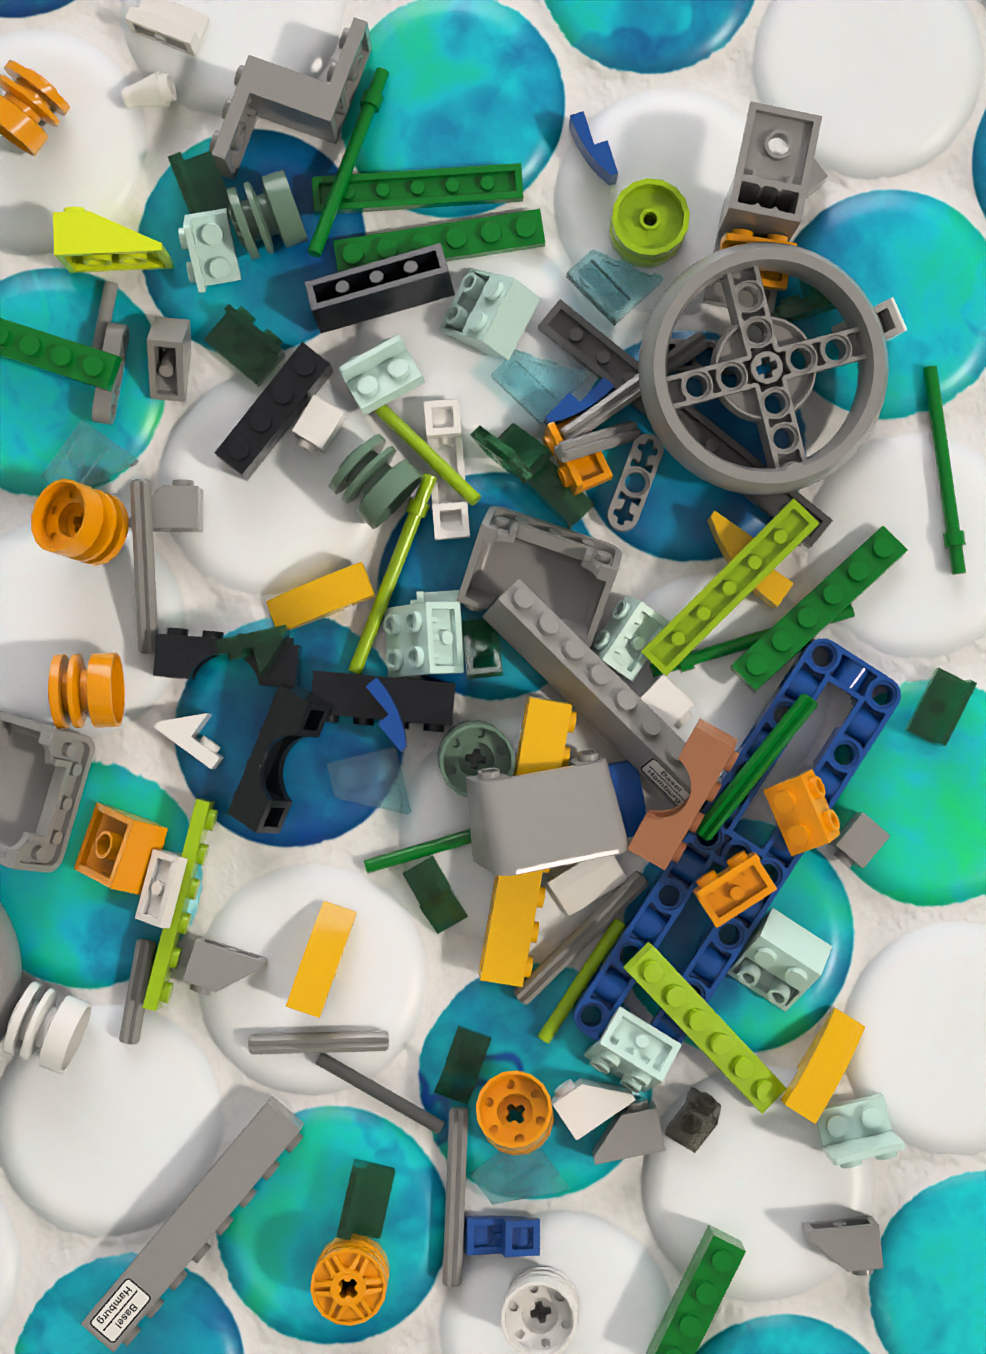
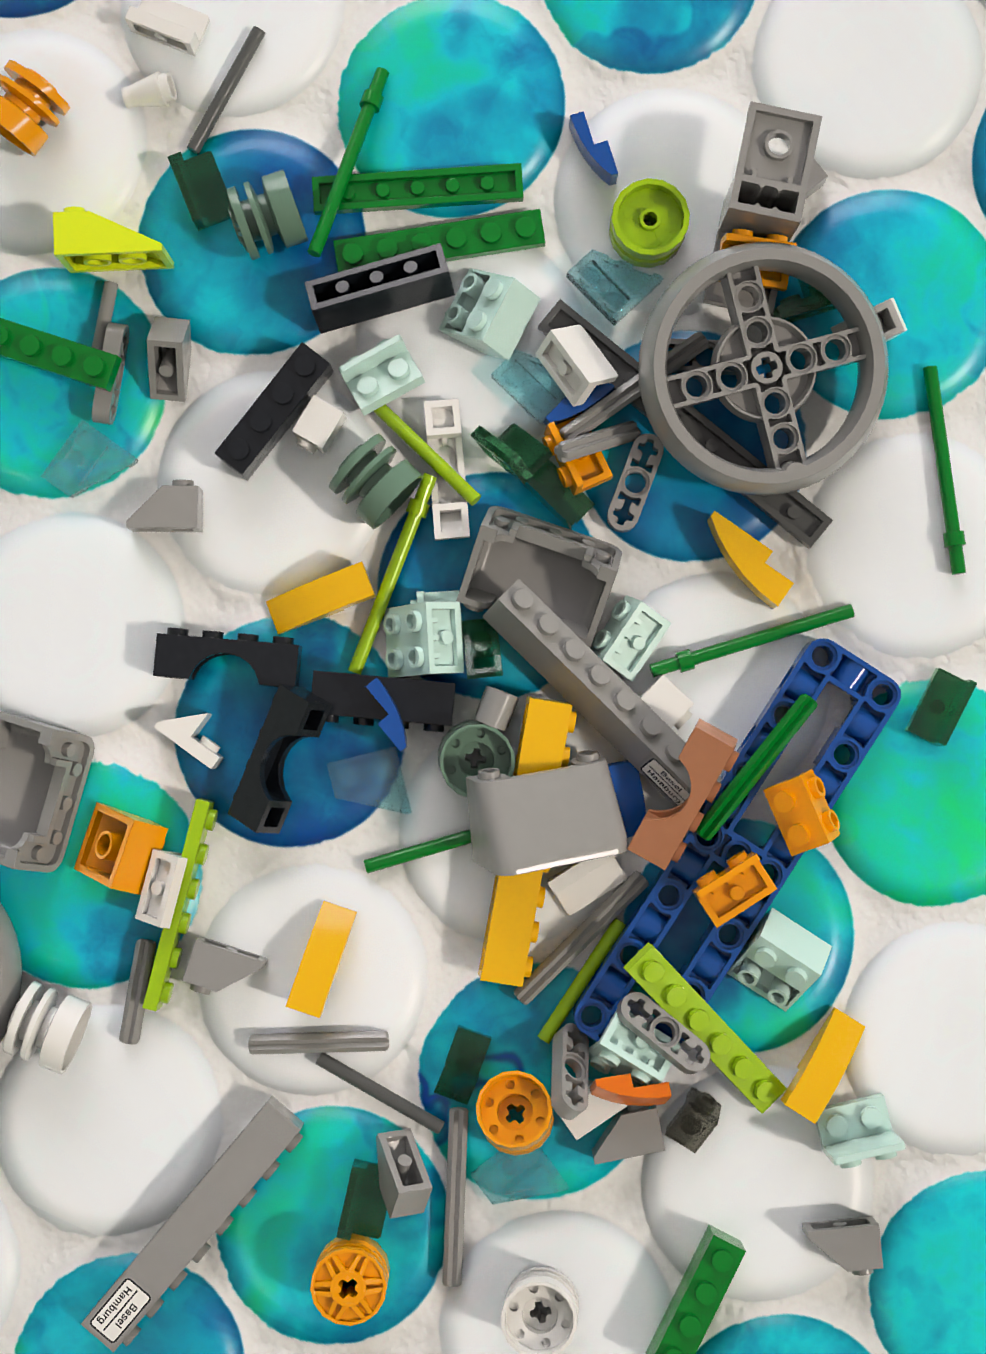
(79, 522): light orange wheel -> none
(79, 690): light orange wheel -> none
(144, 565): light grey axle -> none
(210, 248): light aqua bracket -> none
(226, 90): none -> dark grey bar
(245, 345): clear green bracket -> none
(265, 643): clear green slope -> none
(290, 99): light grey bracket -> none
(402, 1174): none -> light grey slope
(435, 894): clear green slope -> none
(496, 708): none -> light grey piece
(502, 1235): blue slope -> none
(568, 1093): none -> light grey beam
(575, 362): none -> white panel
(621, 1090): none -> orange slope
(678, 1057): none -> light grey beam
(730, 586): lime plate -> none
(818, 609): green plate -> none
(859, 841): light grey brick -> none

